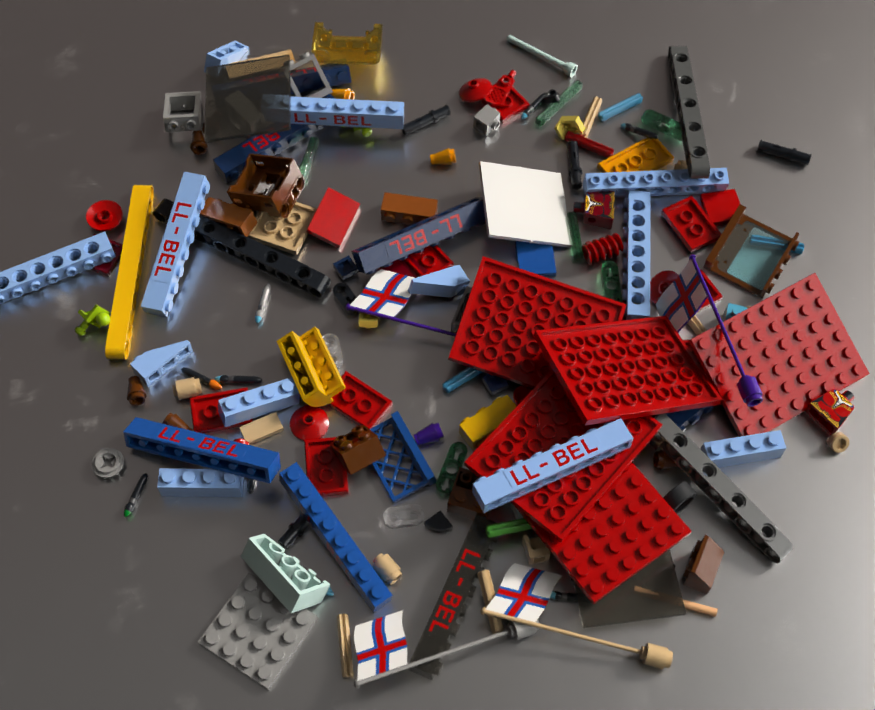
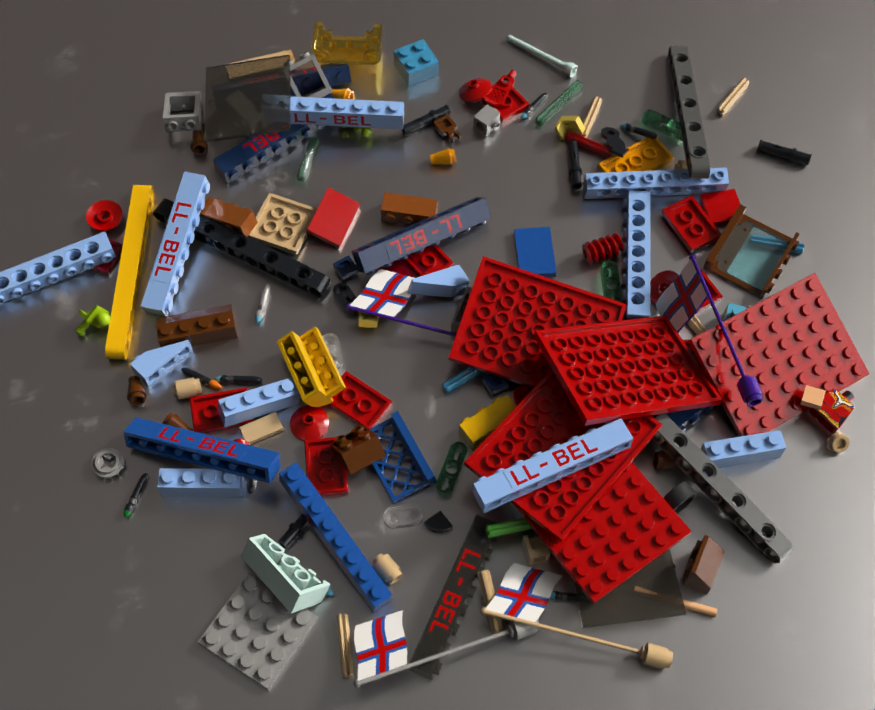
(197, 326): none -> reddish brown slope
(226, 54): light blue slope -> none
(256, 180): reddish brown piece -> none
(416, 63): none -> dark azure brick
(429, 434): dark purple cone -> none
(447, 127): none -> reddish brown plate
(462, 500): reddish brown slope -> none
(524, 204): white piece -> none
(551, 97): black tile -> none
(575, 235): clear green axle -> none
(597, 209): dark red torso -> none
(614, 143): none -> black brick
(620, 107): dark azure axle -> none
(732, 96): none -> tan axle
(813, 397): none -> light nougat tile

